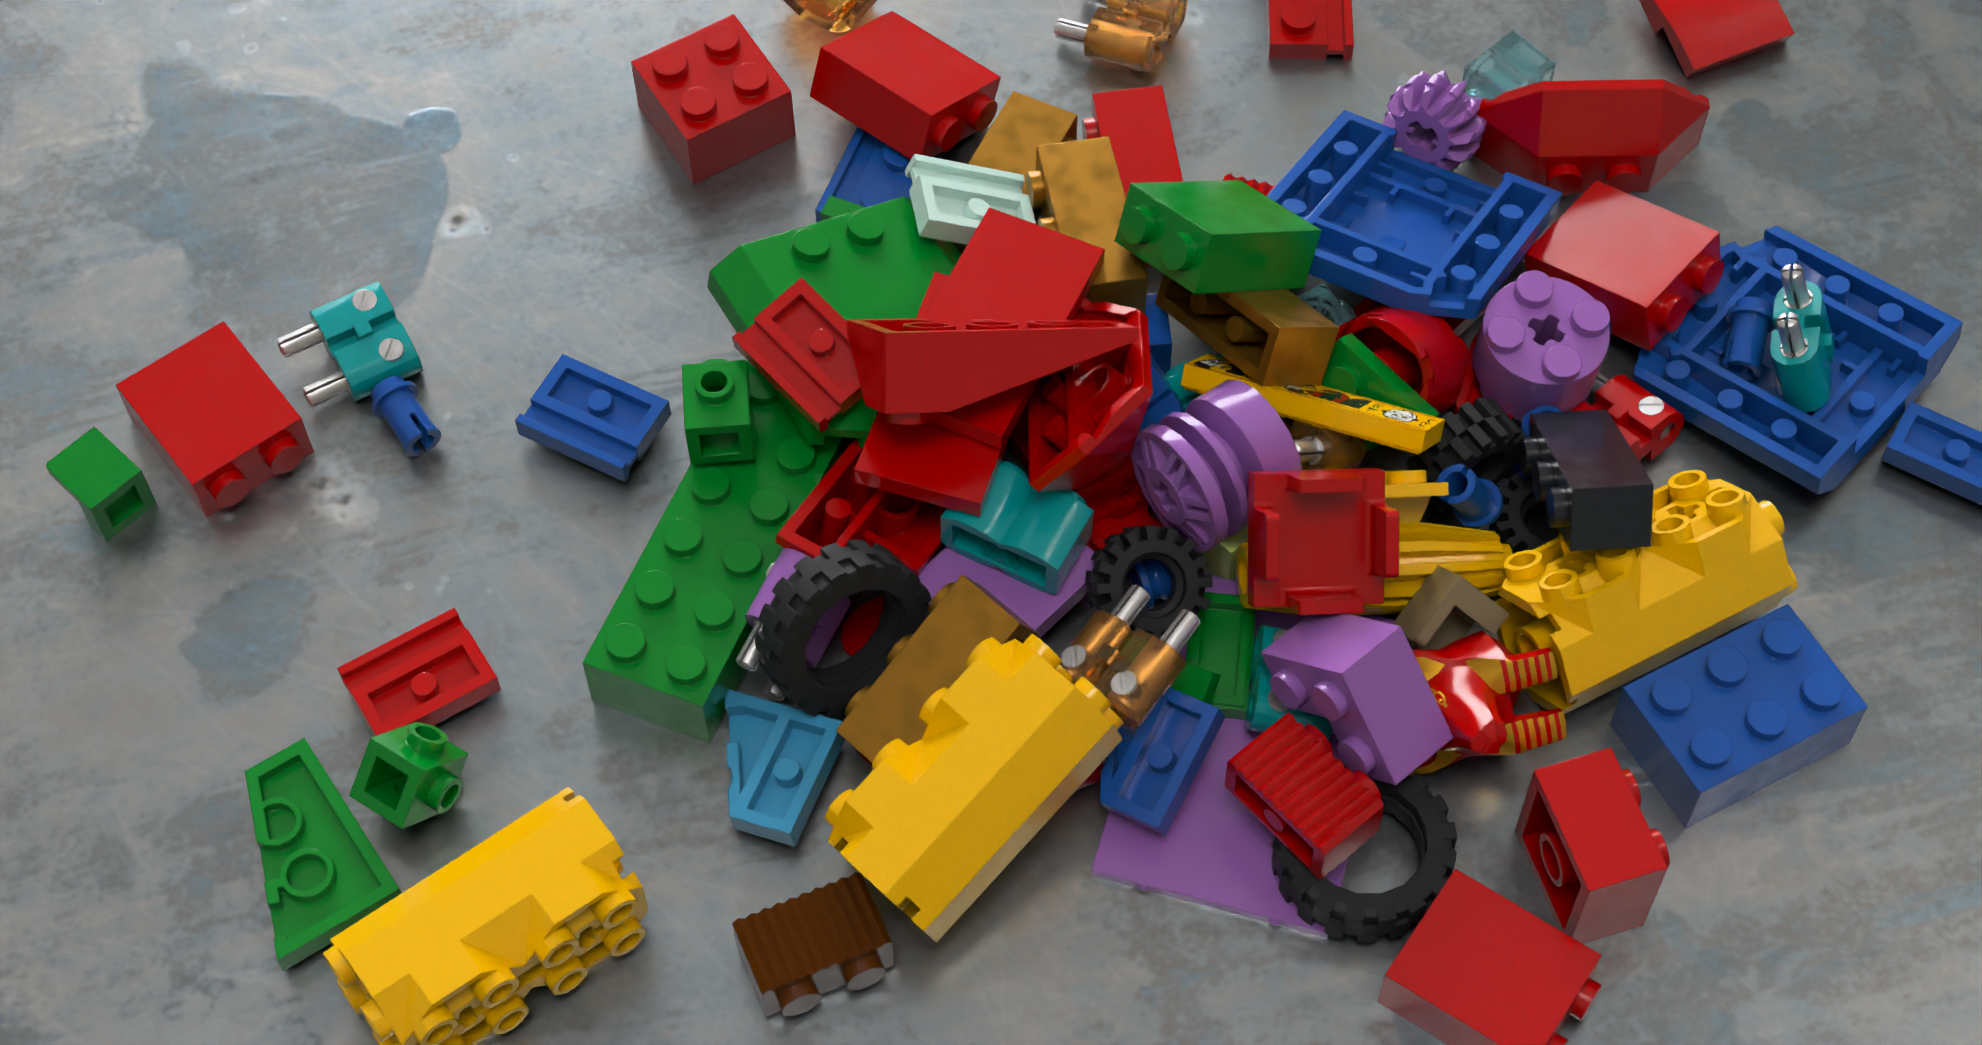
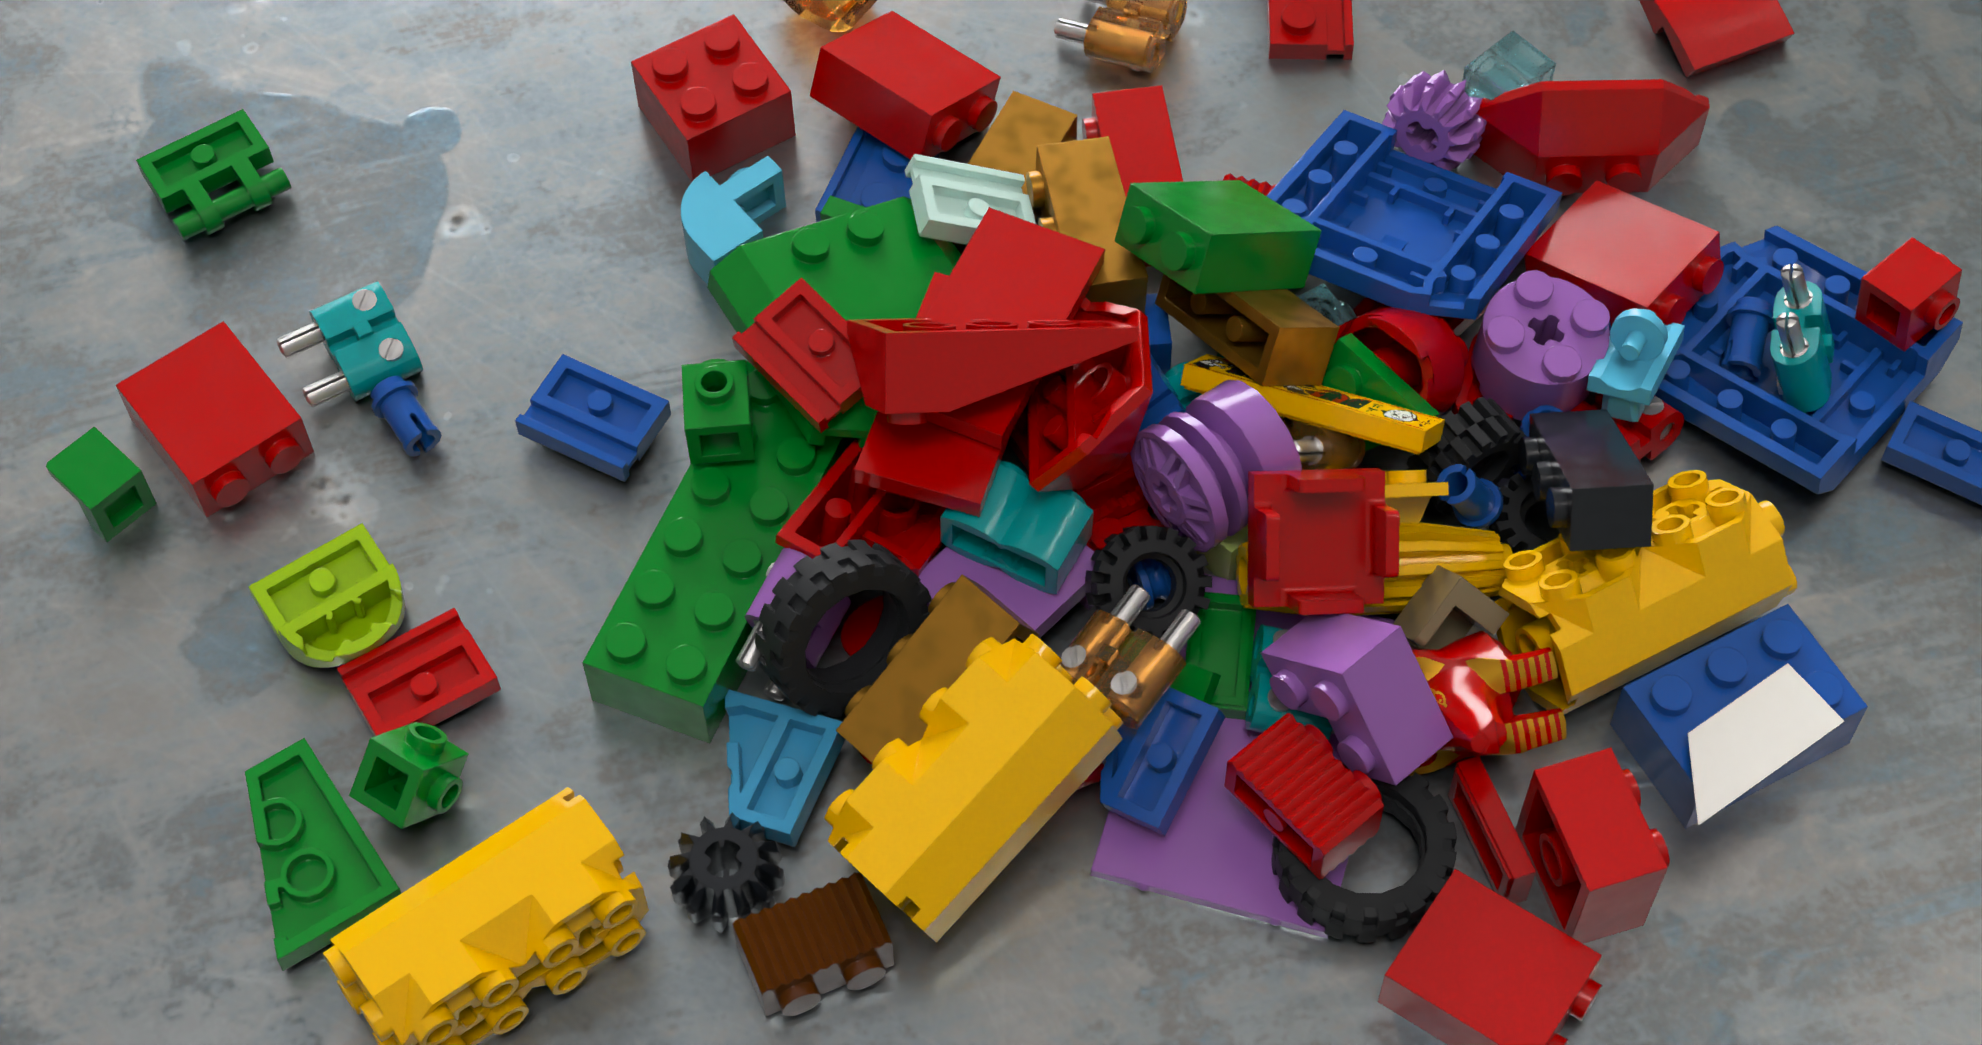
(207, 161): none -> green plate
(333, 601): none -> lime slope
(725, 850): none -> black gear
(728, 214): none -> medium azure brick
(1491, 831): none -> red tile
(1635, 362): none -> medium azure hips
(1755, 738): none -> white sticker
(1909, 294): none -> red brick

